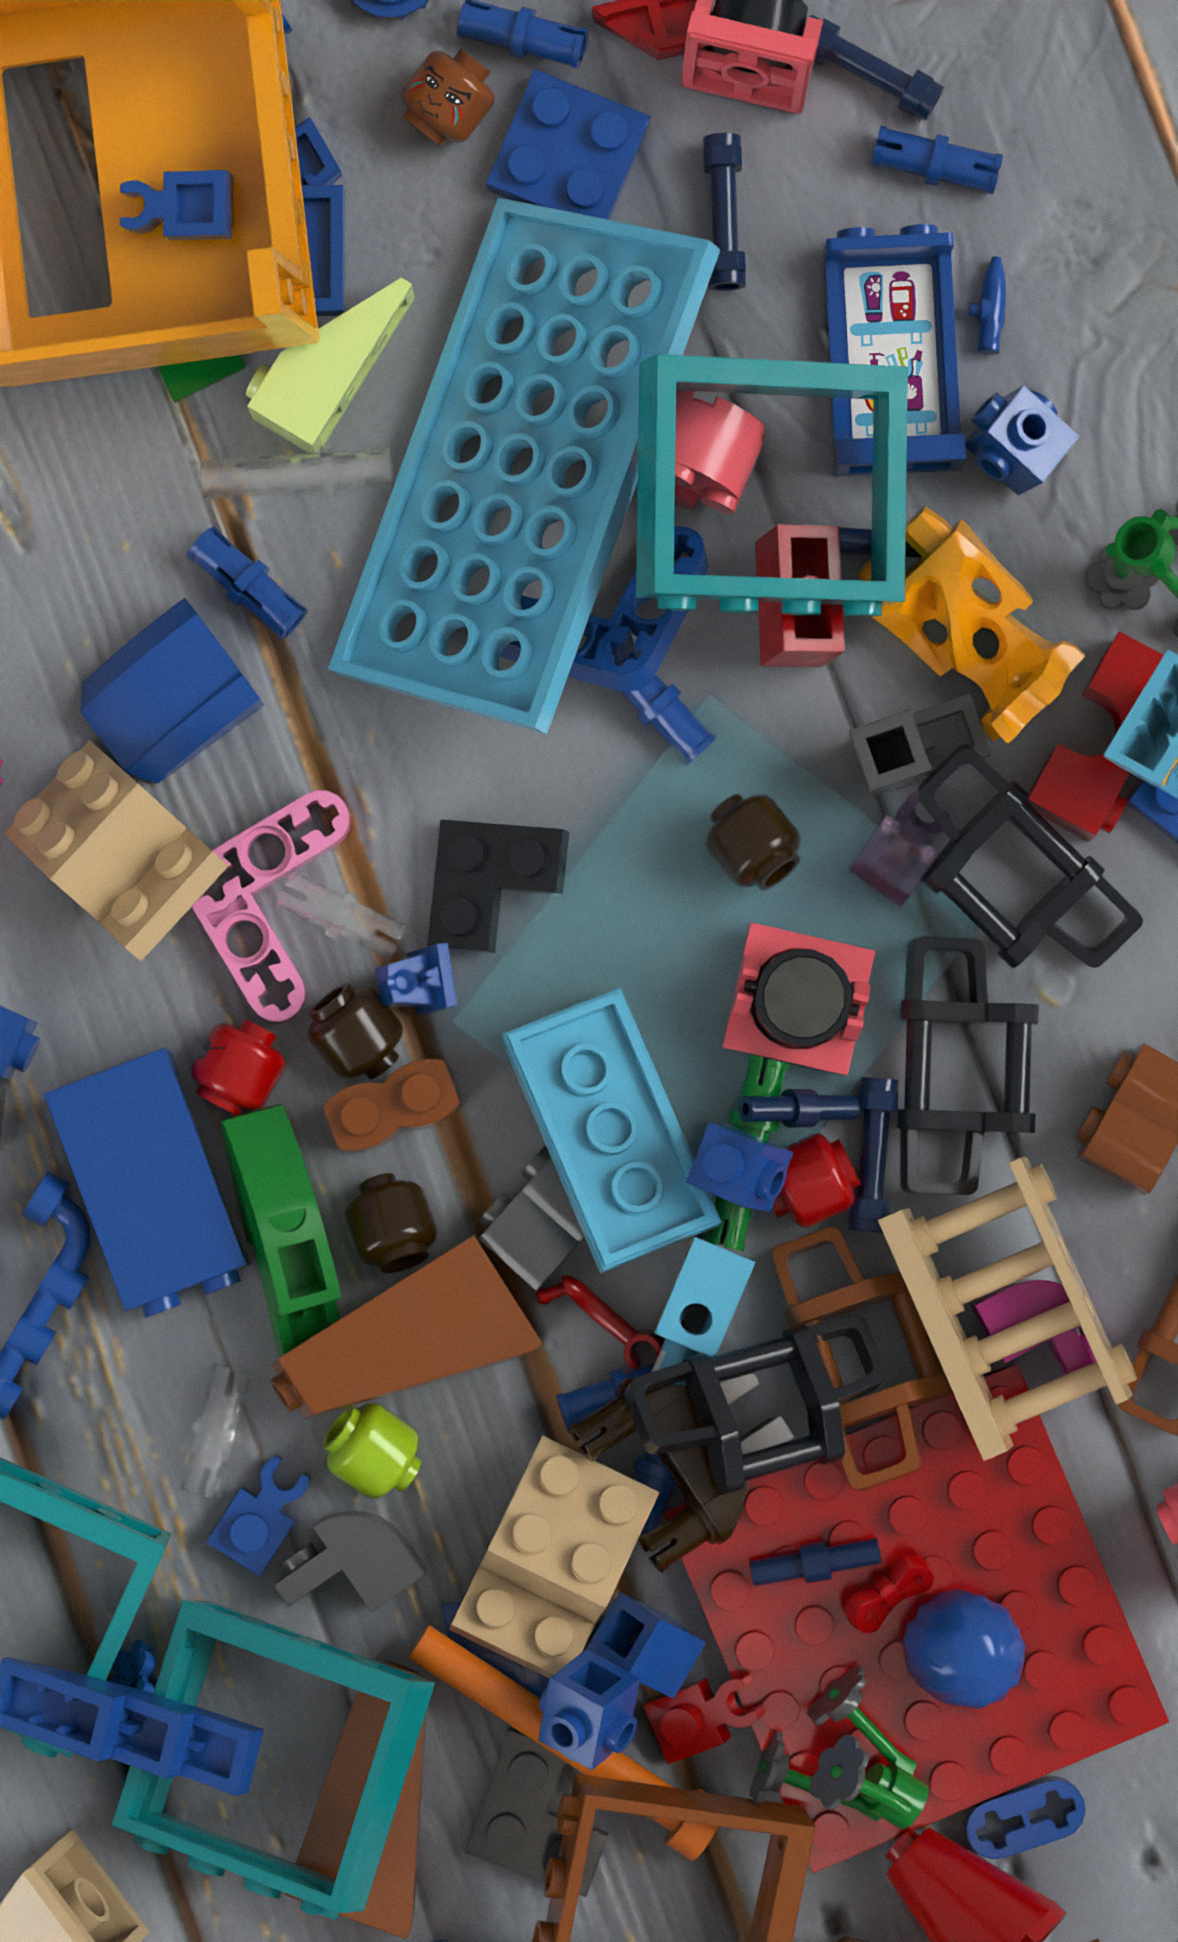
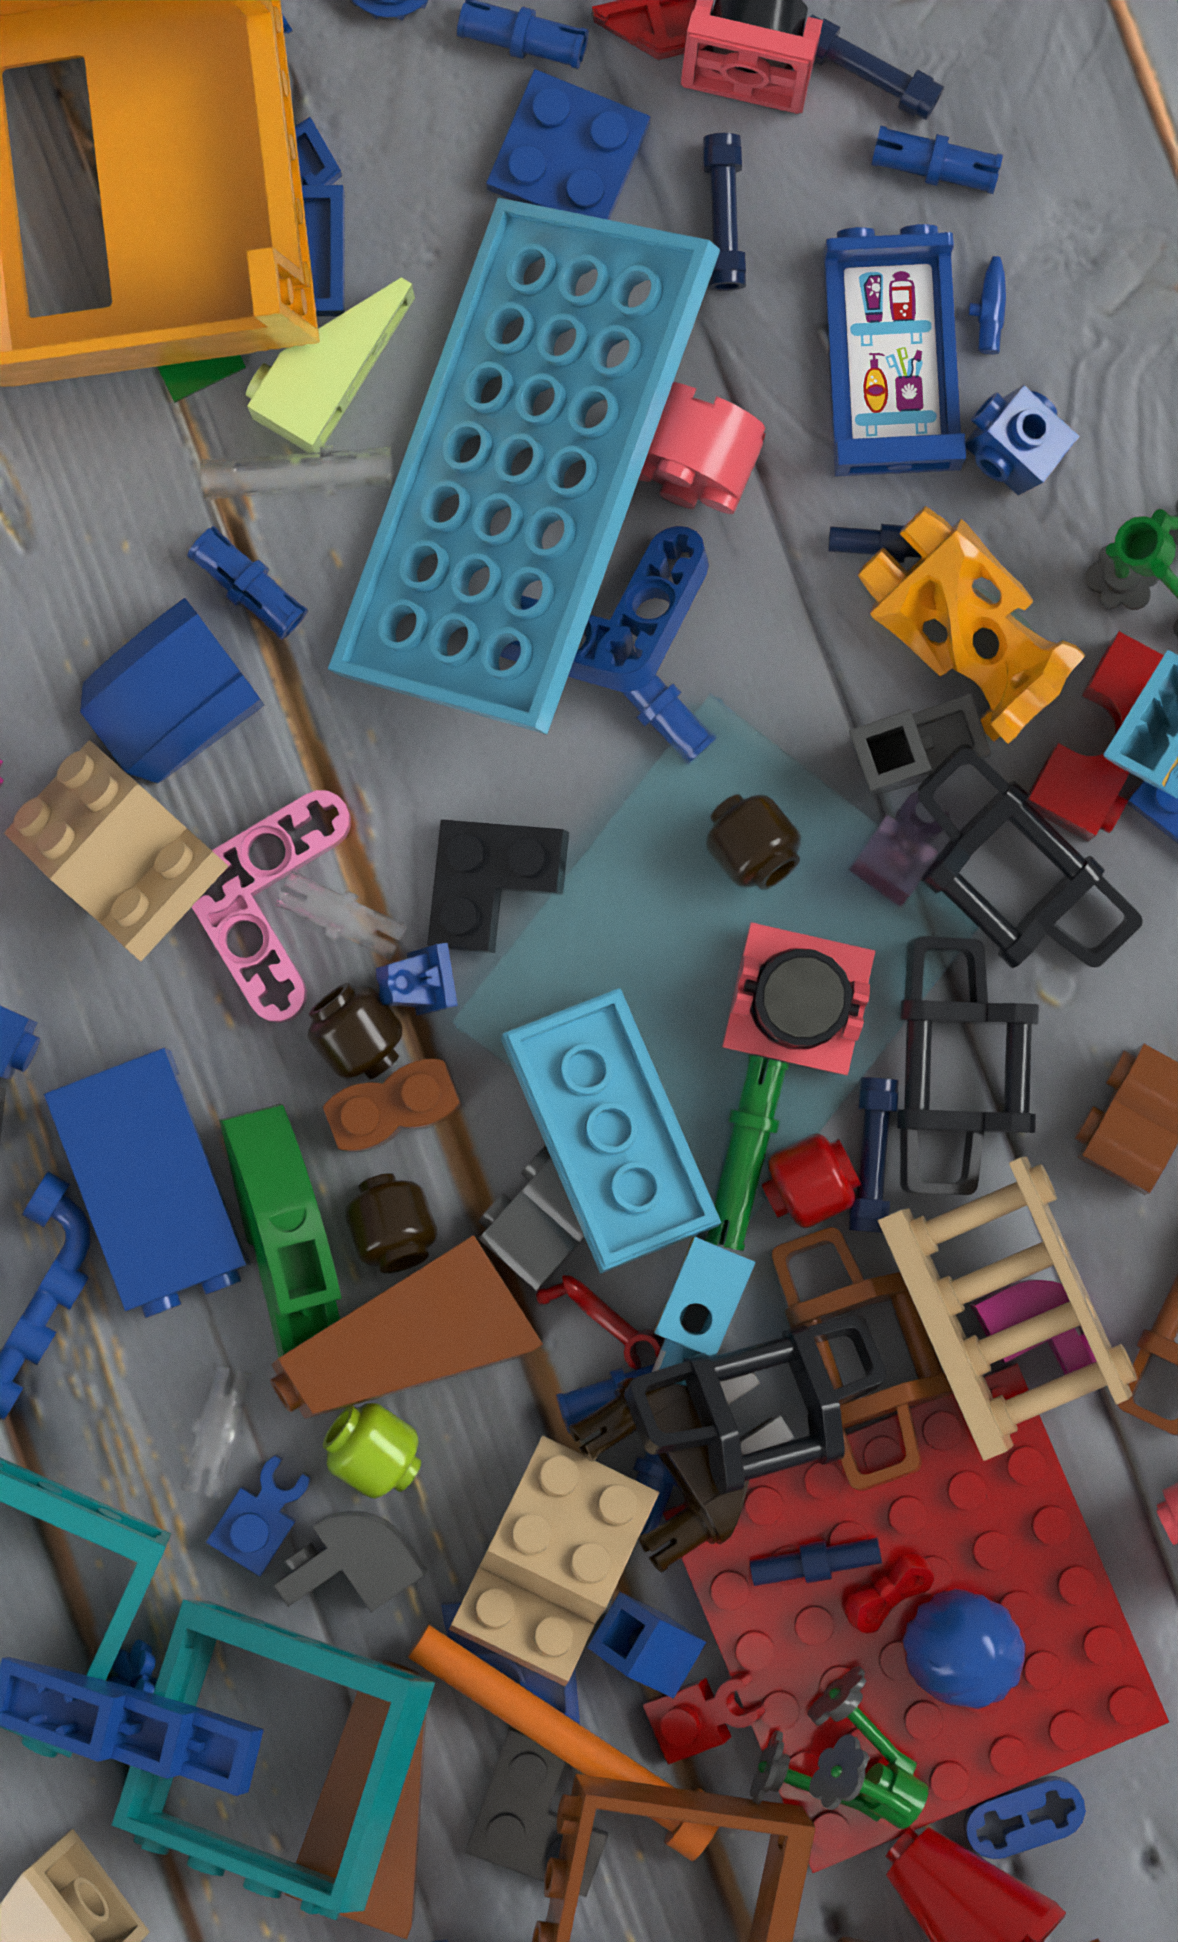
(190, 206): blue plate -> none
(238, 1067): red head -> none
(448, 96): dark orange head -> none
(589, 1709): blue brick -> none
(655, 574): teal window -> none
(739, 1167): blue brick -> none
(799, 1108): dark blue bar -> none
(803, 554): red brick -> none

